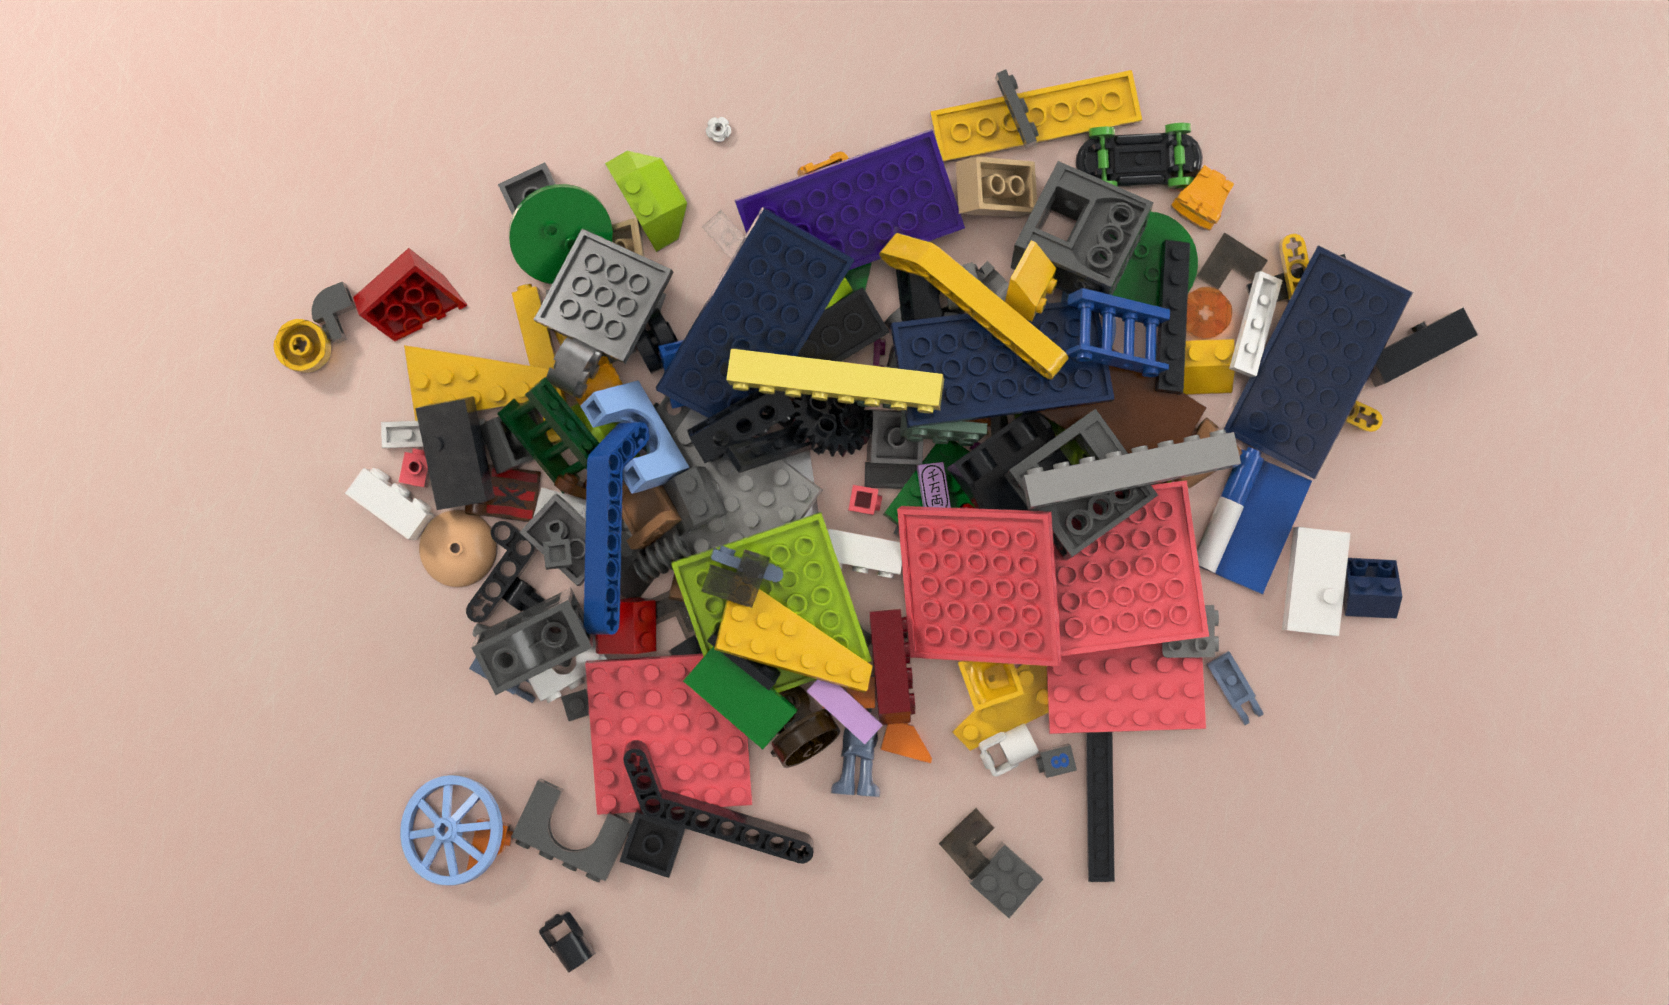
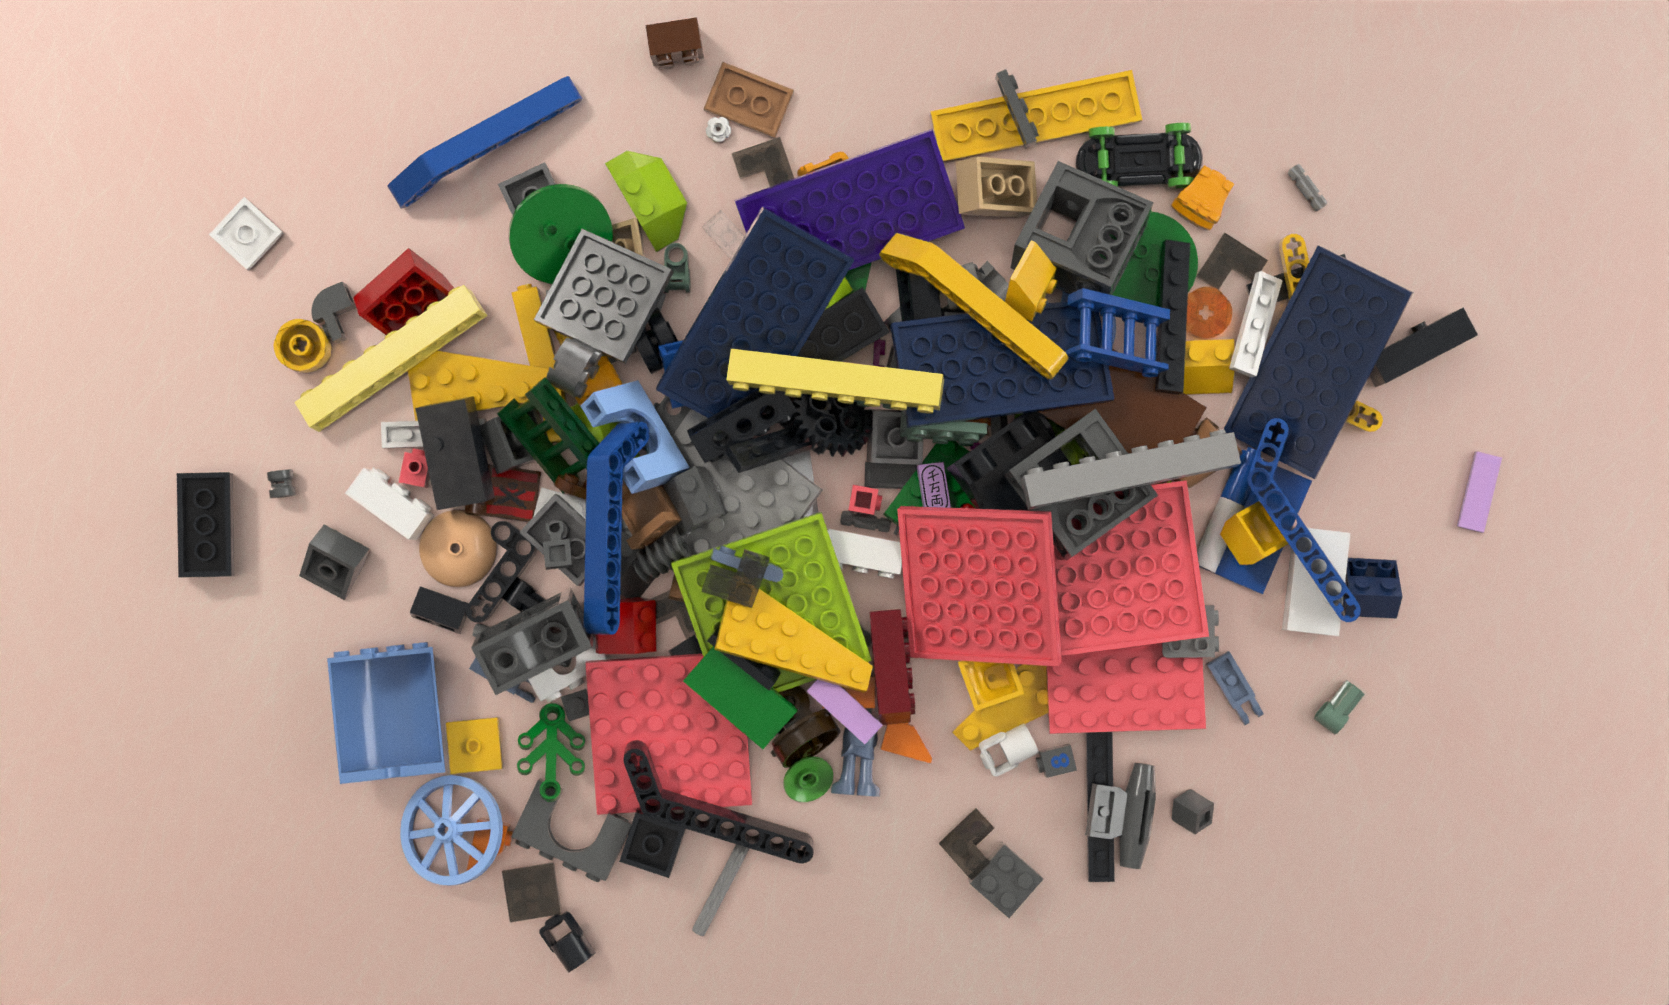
(205, 524): none -> black brick
(246, 233): none -> white plate
(282, 489): none -> dark grey wheel
(333, 561): none -> dark grey slope
(386, 713): none -> medium blue cylinder
(390, 358): none -> light yellow brick
(439, 610): none -> black hinge
(474, 745): none -> yellow plate
(482, 139): none -> blue beam
(531, 892): none -> clear smoke plate
(551, 747): none -> green plant
(675, 42): none -> reddish brown brick
(680, 269): none -> sand green piece
(720, 890): none -> light grey axle
(748, 100): none -> medium nougat tile
(764, 157): none -> clear smoke plate
(813, 785): none -> bright green dish
(865, 521): none -> light grey axle
(1125, 814): none -> dark grey plate
(1192, 811): none -> dark grey panel
(1252, 535): none -> yellow brick
(1300, 530): none -> blue beam
(1307, 187): none -> light grey axle
(1335, 713): none -> sand green piece
(1479, 492): none -> lavender tile

